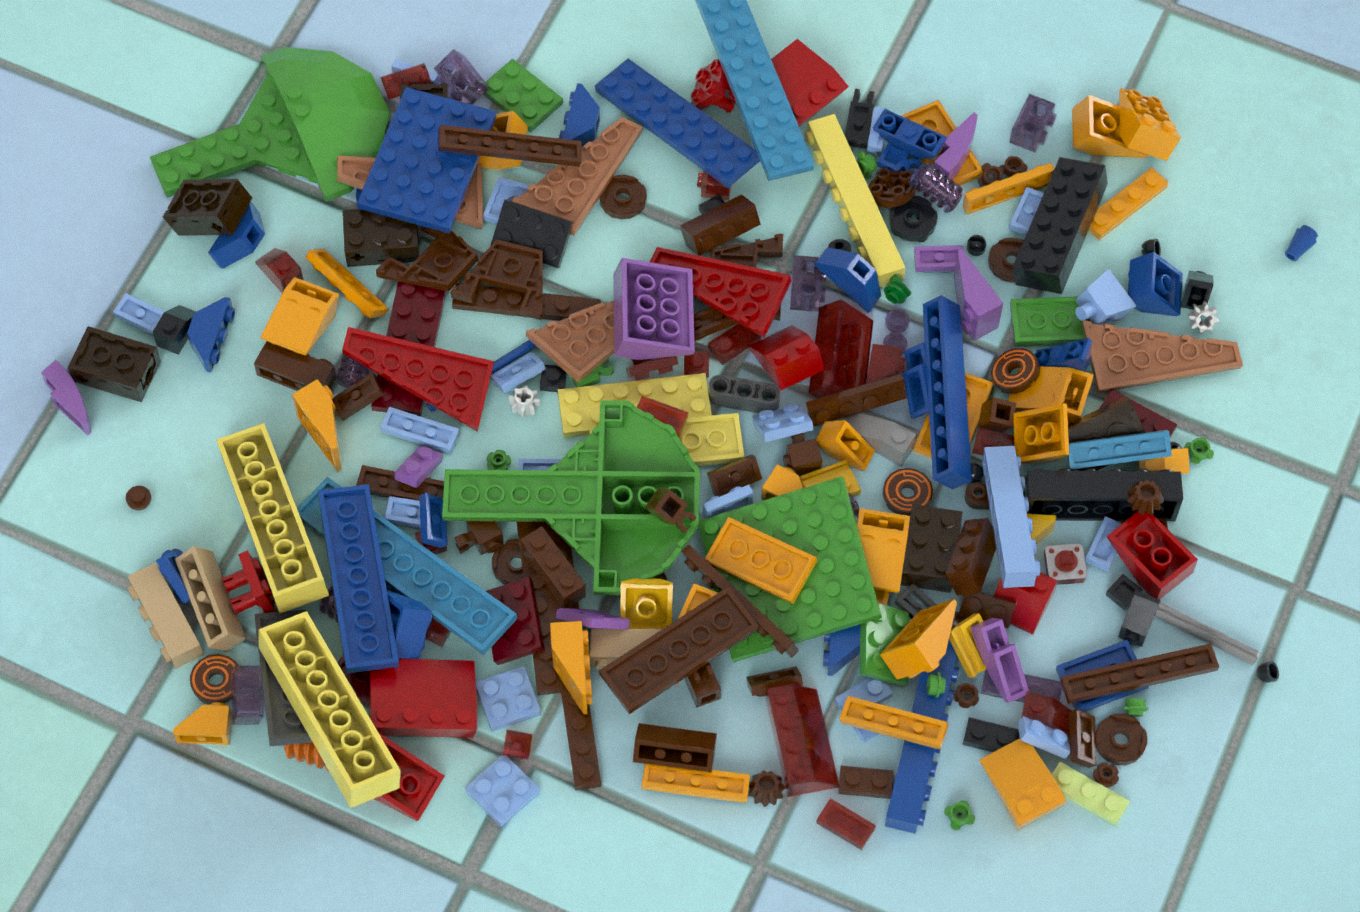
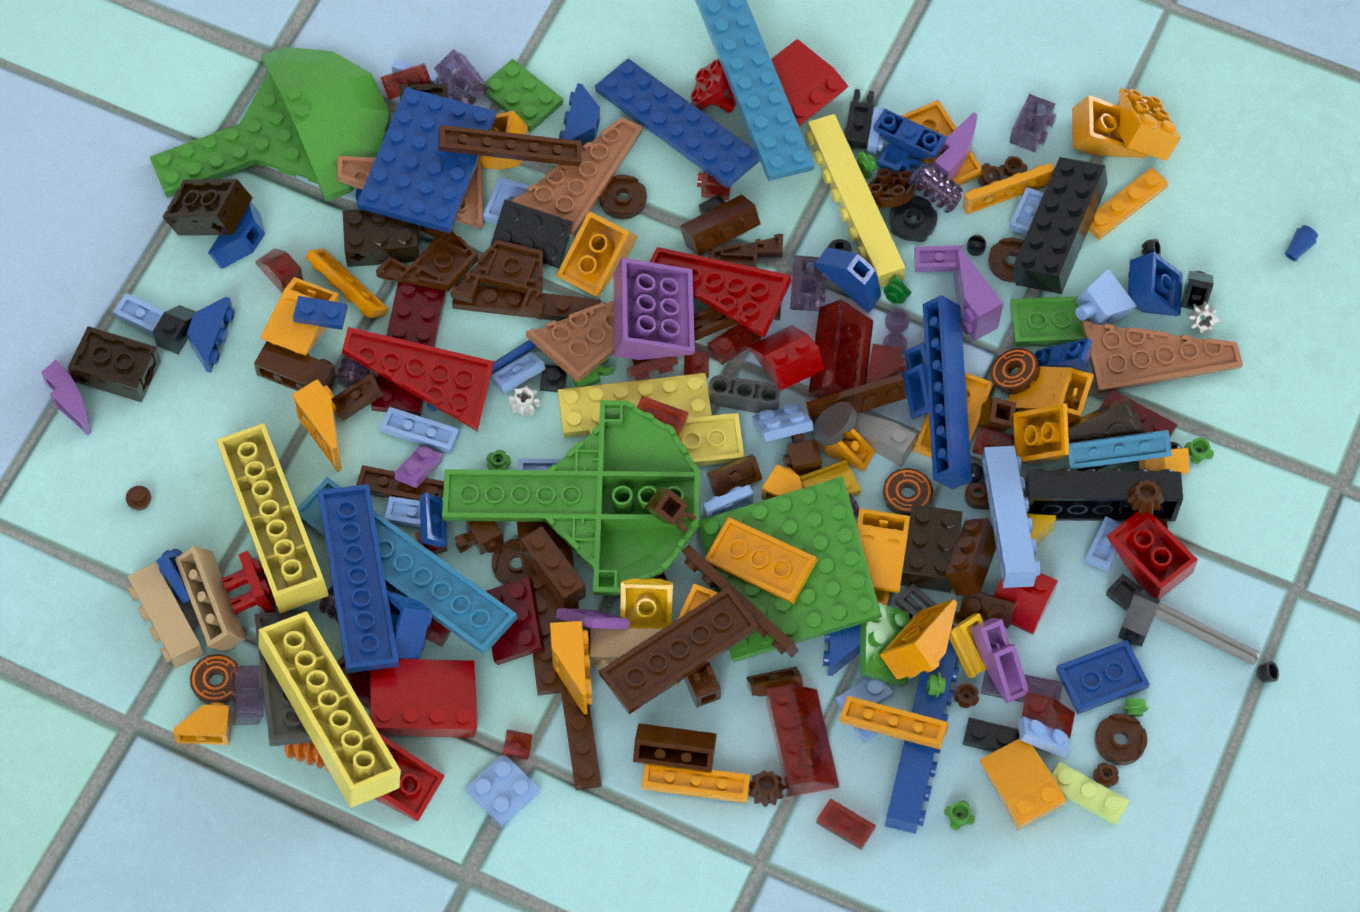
(320, 312): none -> blue plate
(507, 698): light blue plate -> none
(596, 254): none -> light orange slope
(834, 423): none -> dark grey tile
(865, 782): reddish brown plate -> none
(1065, 563): piece -> none
(1082, 738): reddish brown plate -> none
(1139, 673): reddish brown plate -> none

